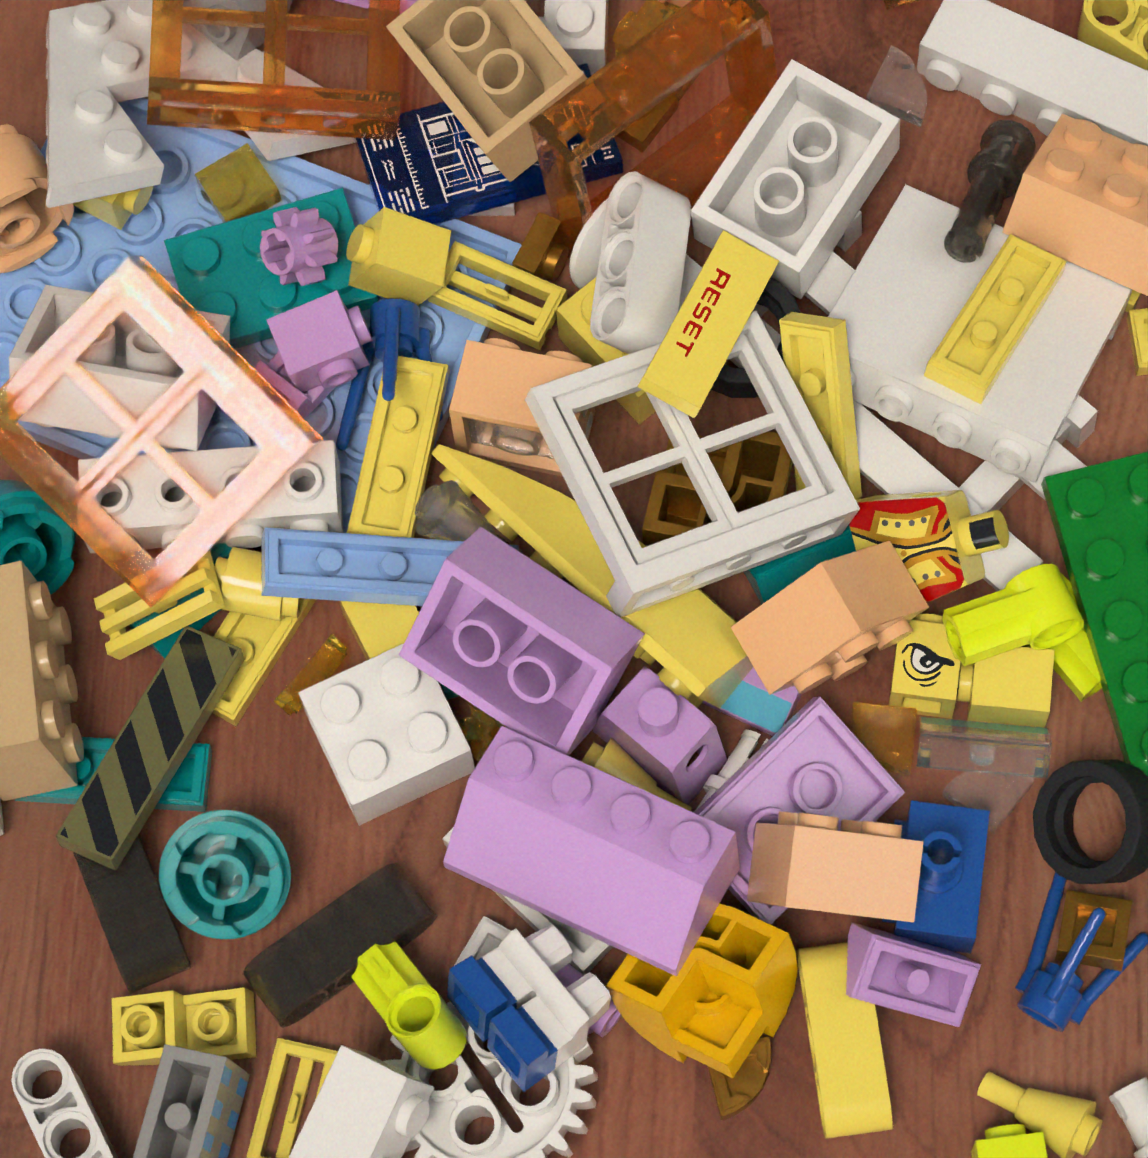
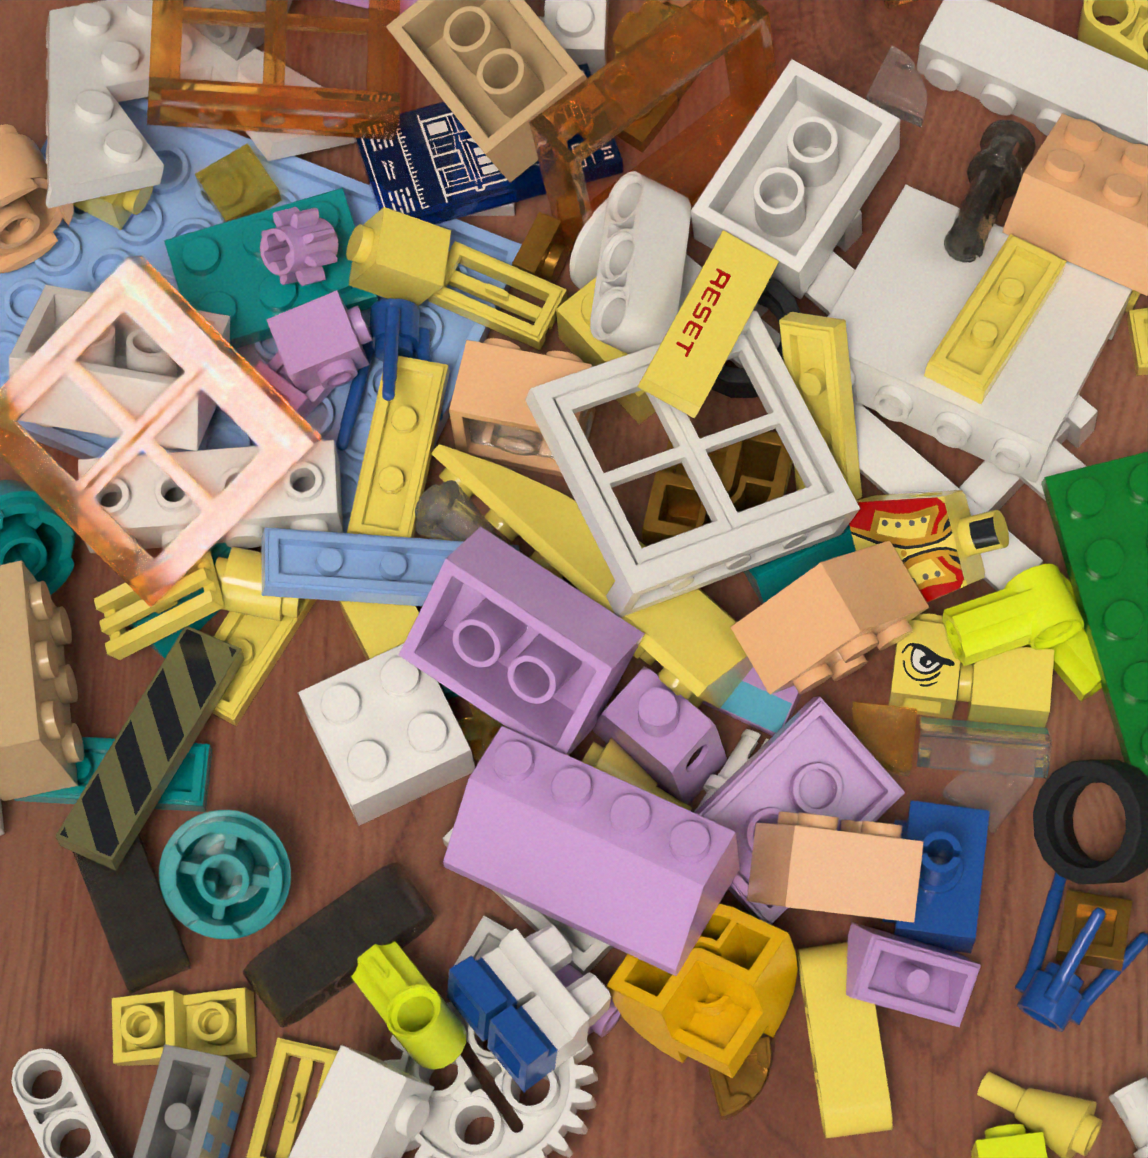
(316, 669): clear yellow tile -> none

